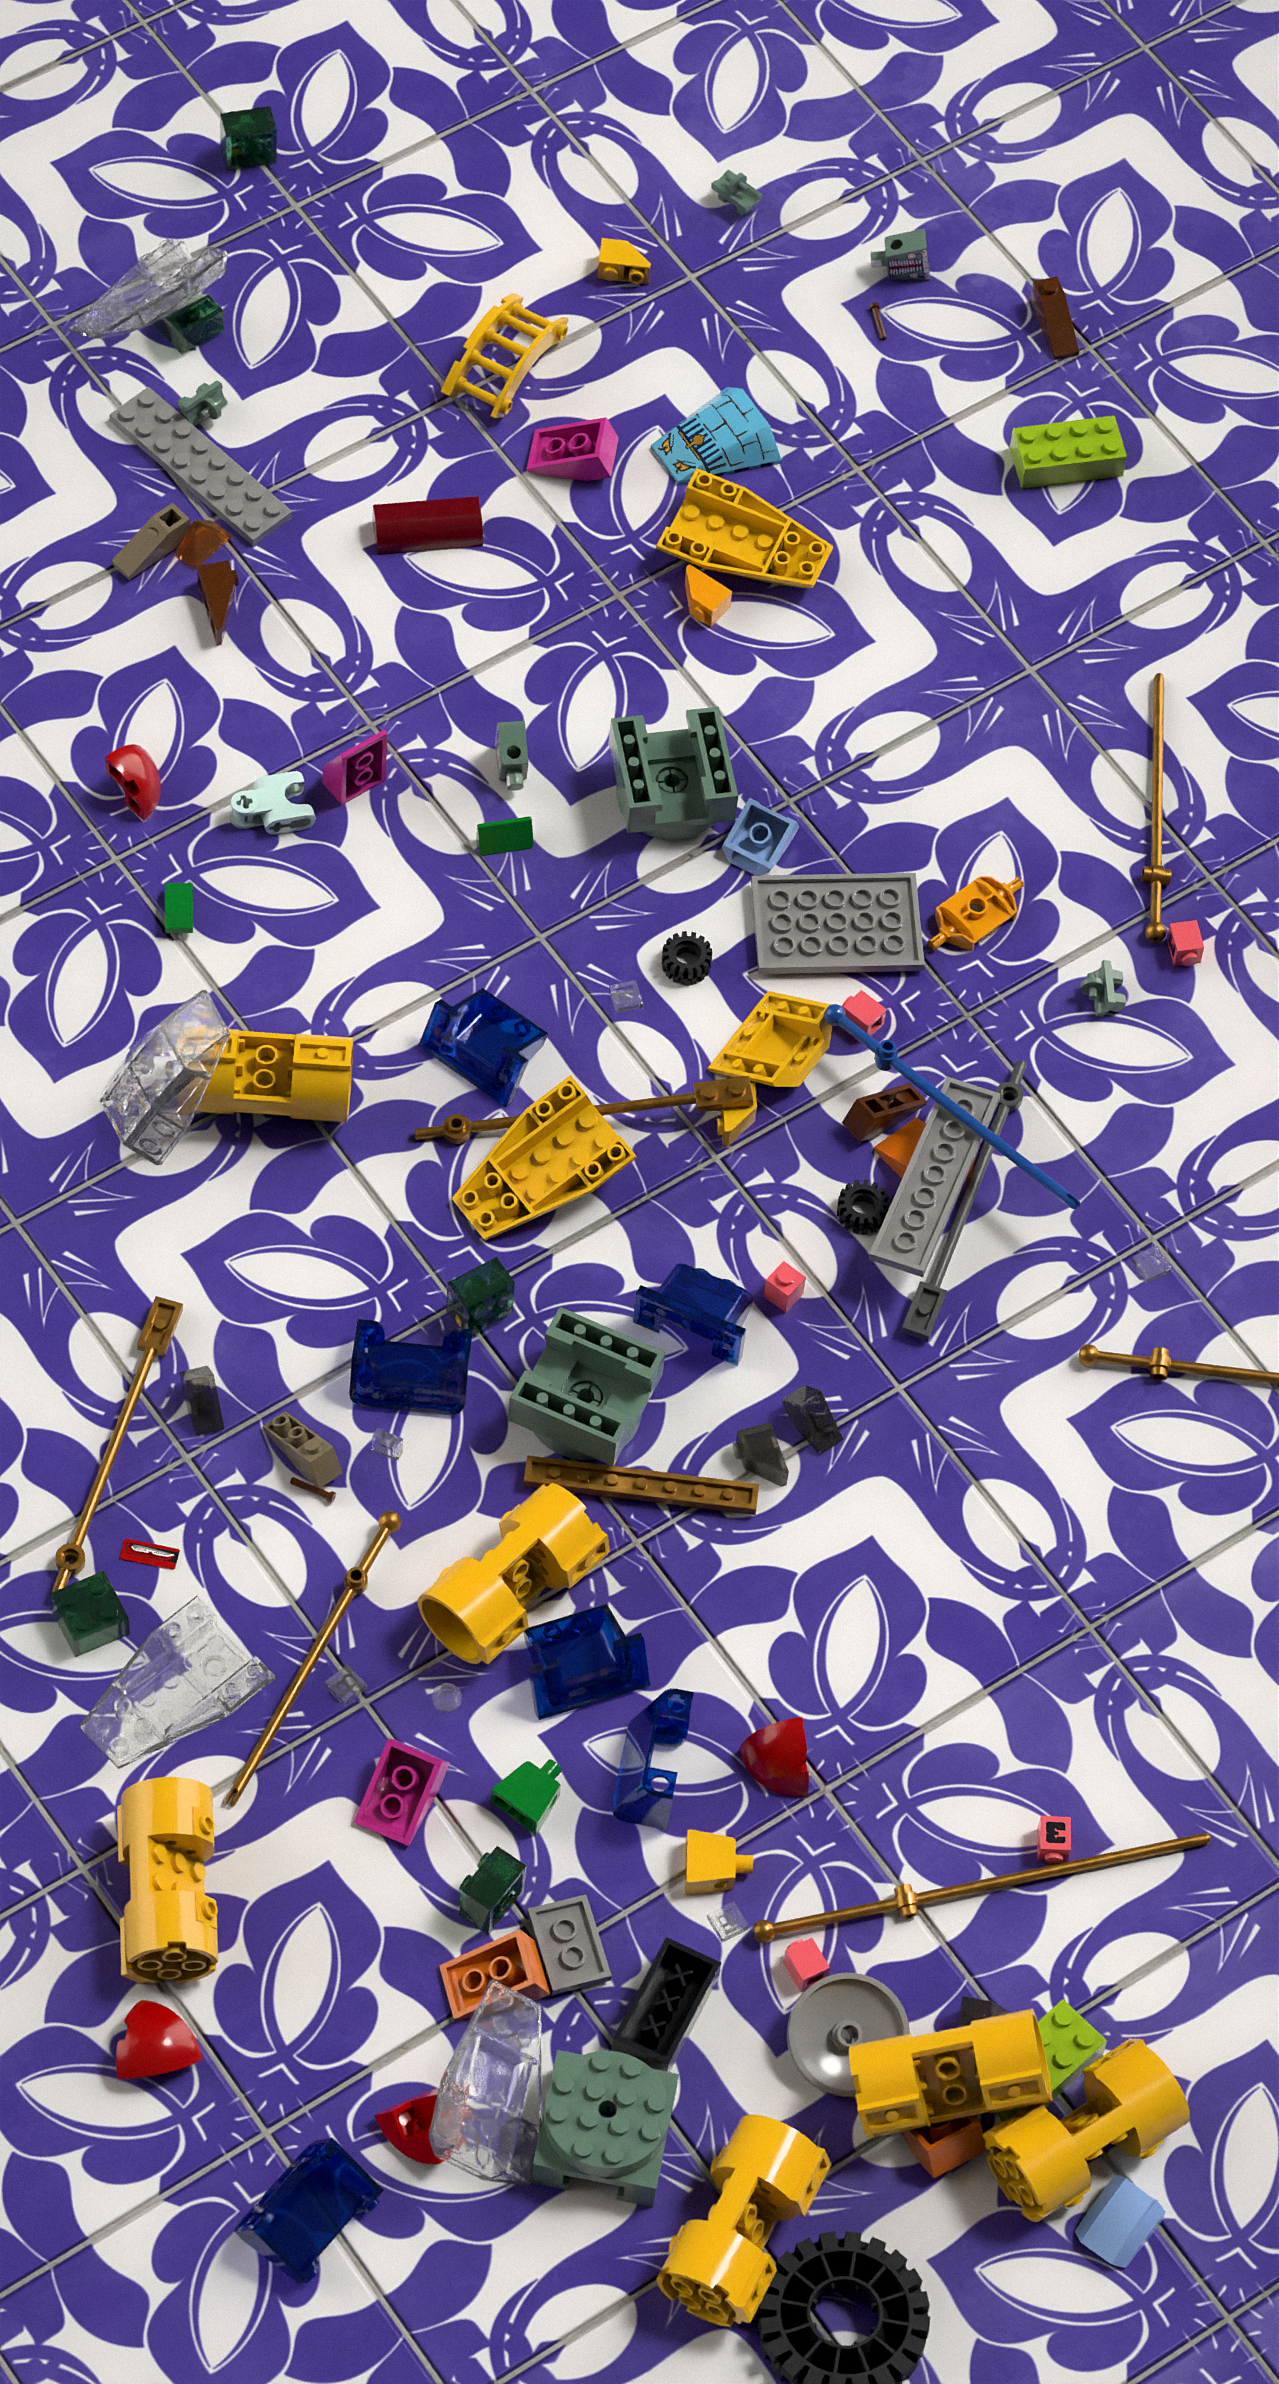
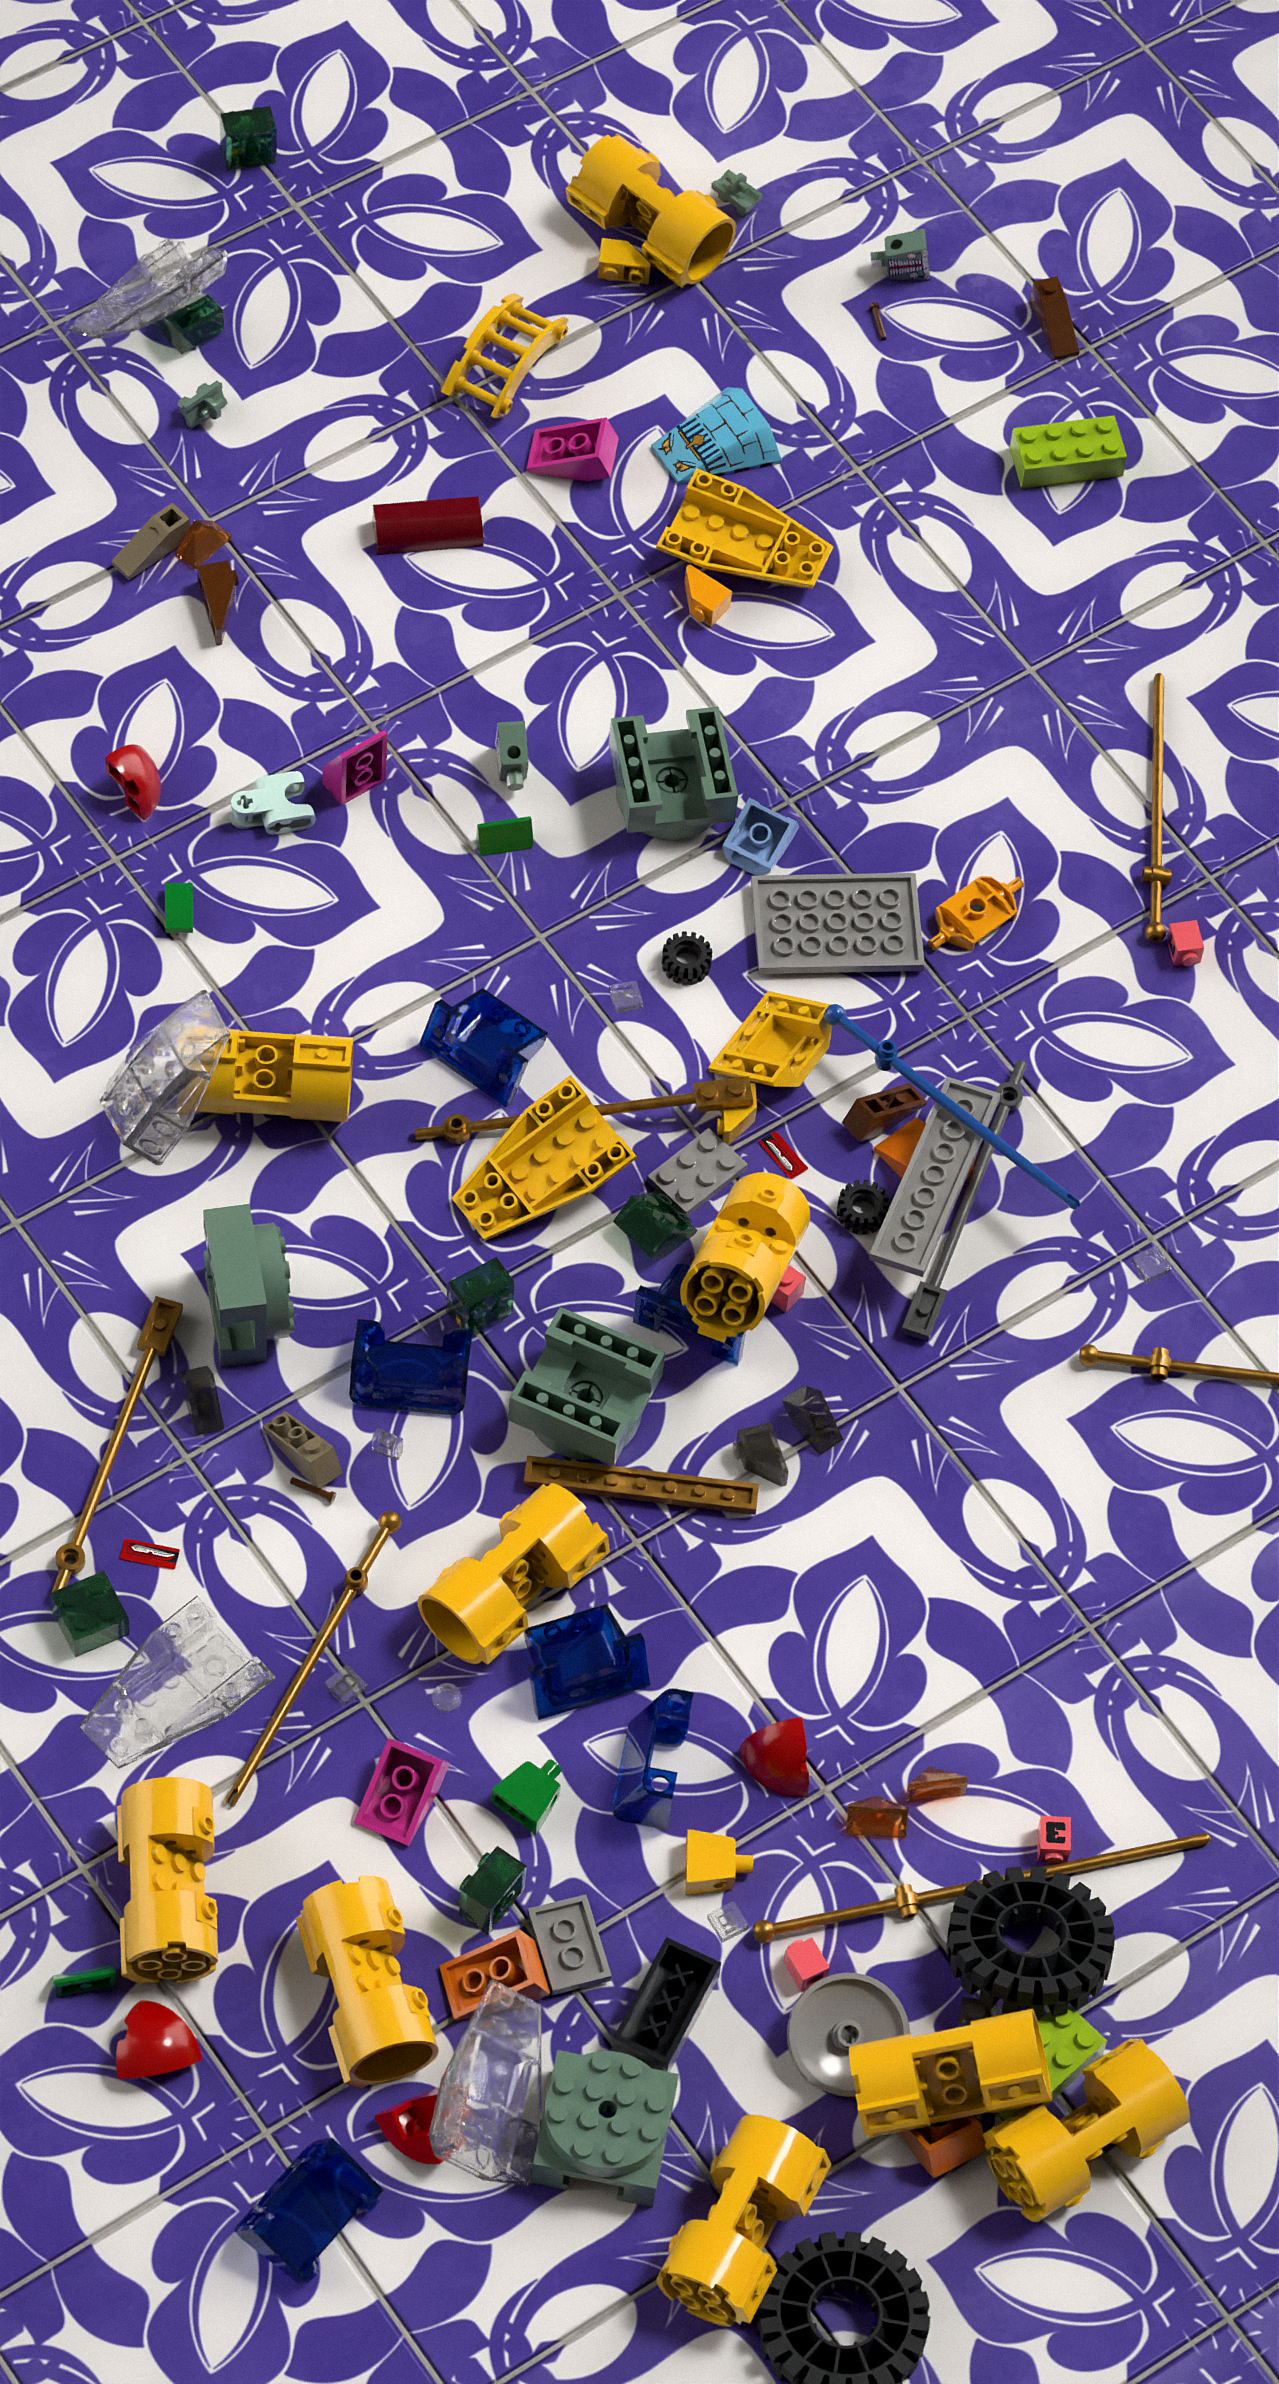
(84, 1980): none -> green slope
(200, 466): light grey plate -> none
(246, 1284): none -> sand green piece
(381, 2023): none -> yellow cylinder
(654, 1224): none -> clear green slope
(683, 232): none -> yellow cylinder
(697, 1172): none -> light grey plate
(745, 1255): none -> yellow cylinder
(783, 1155): none -> sticker
(865, 1012): coral brick -> none
(877, 1818): none -> clear orange slope
(936, 1784): none -> clear orange slope
(1019, 1978): none -> black tyre
(1101, 986): sand green hips -> none
(1120, 2222): light blue slope -> none

